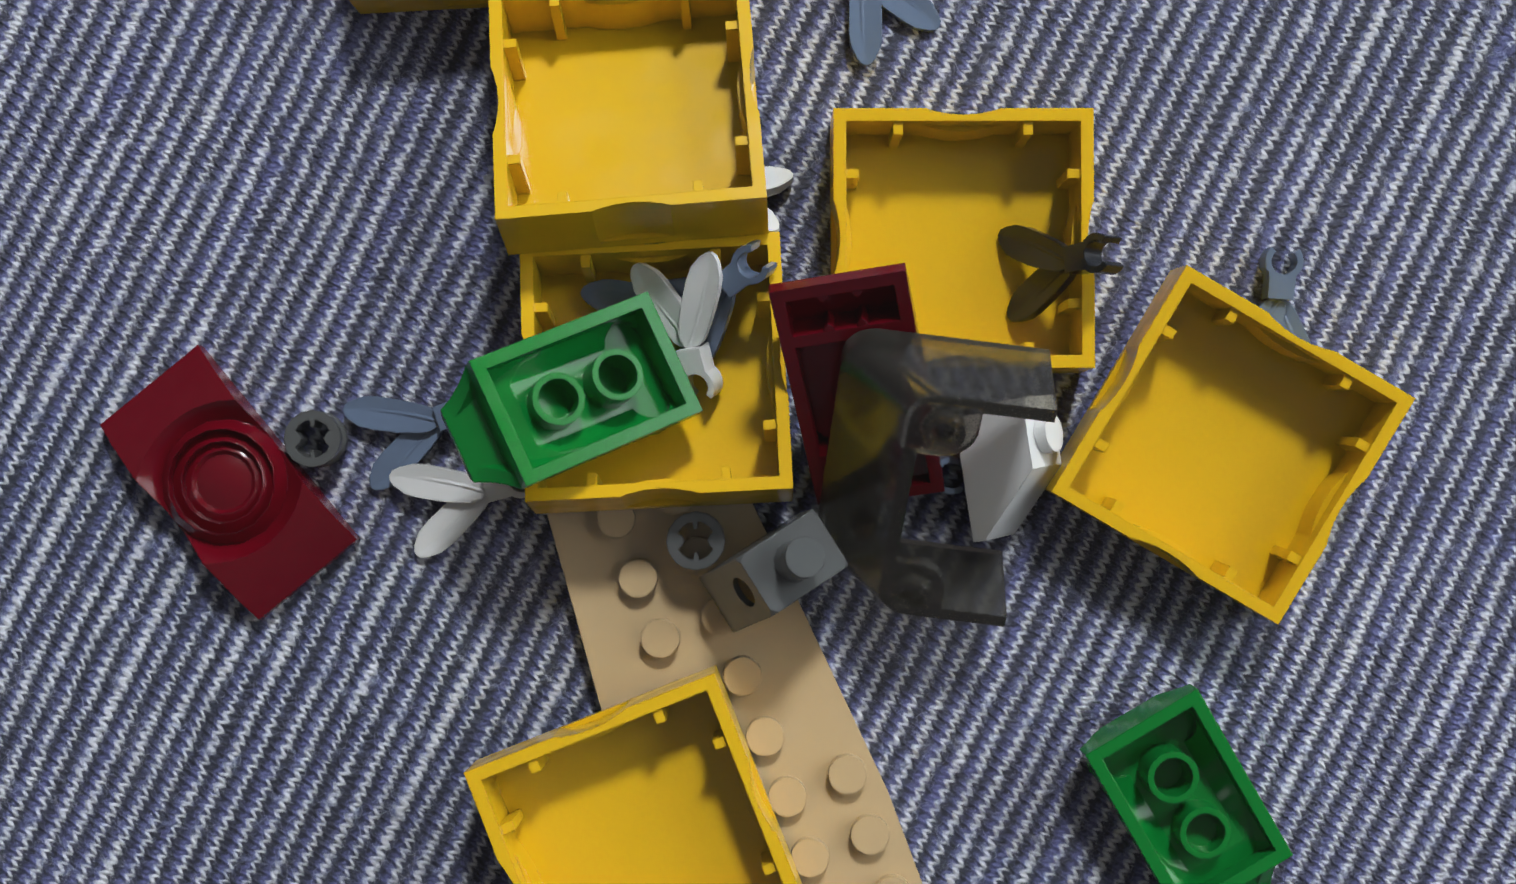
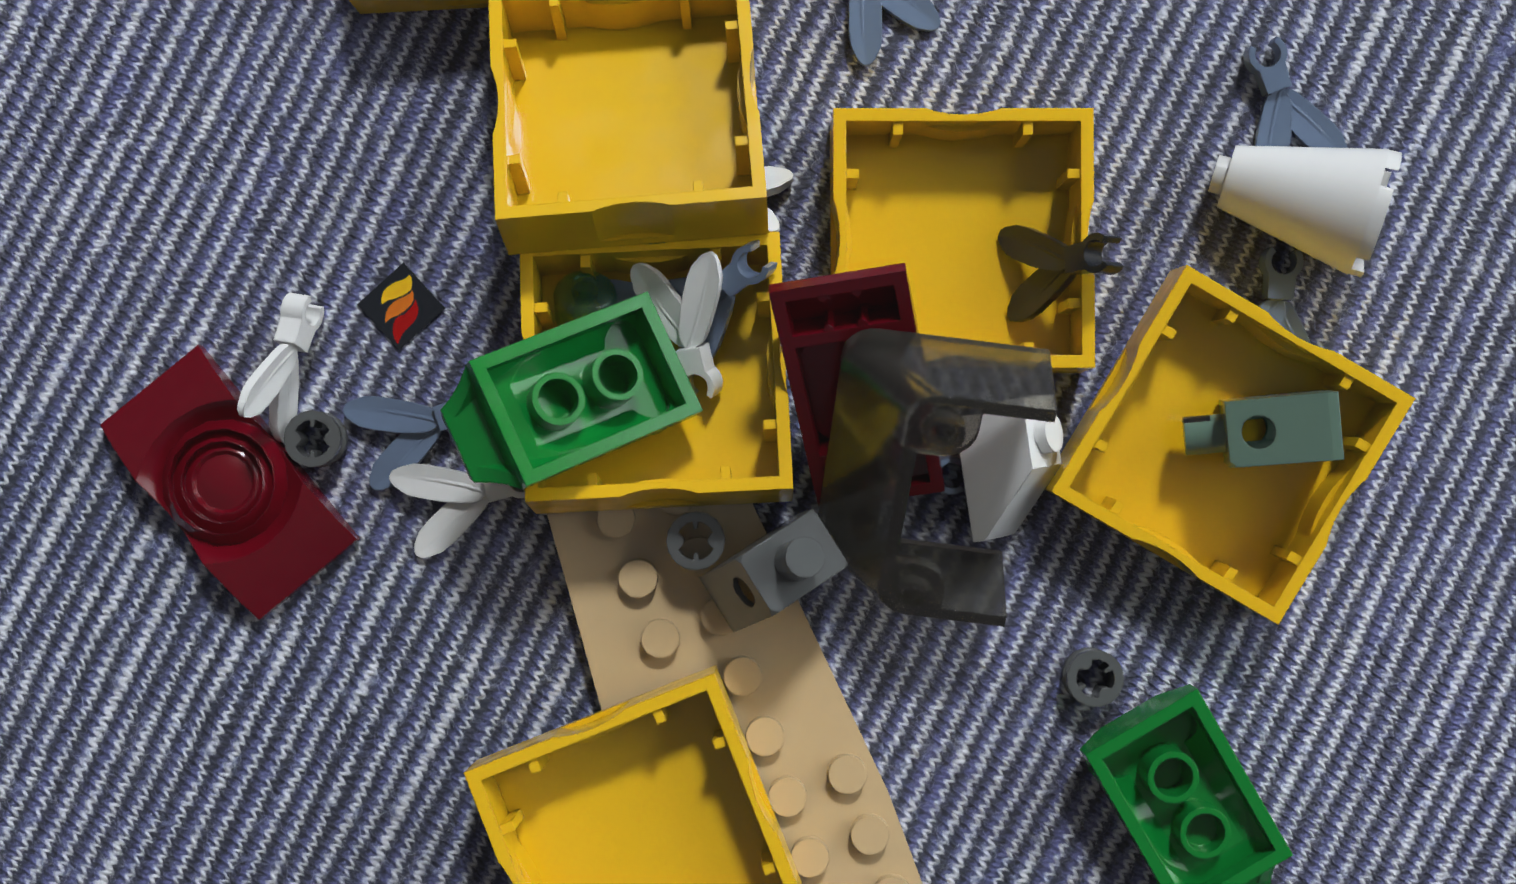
(277, 377): none -> white piece
(401, 306): none -> black sticker
(582, 294): none -> clear green piece
(1101, 693): none -> dark grey bush
(1286, 110): none -> sand blue piece
(1298, 429): none -> sand green torso
(1311, 197): none -> white cone

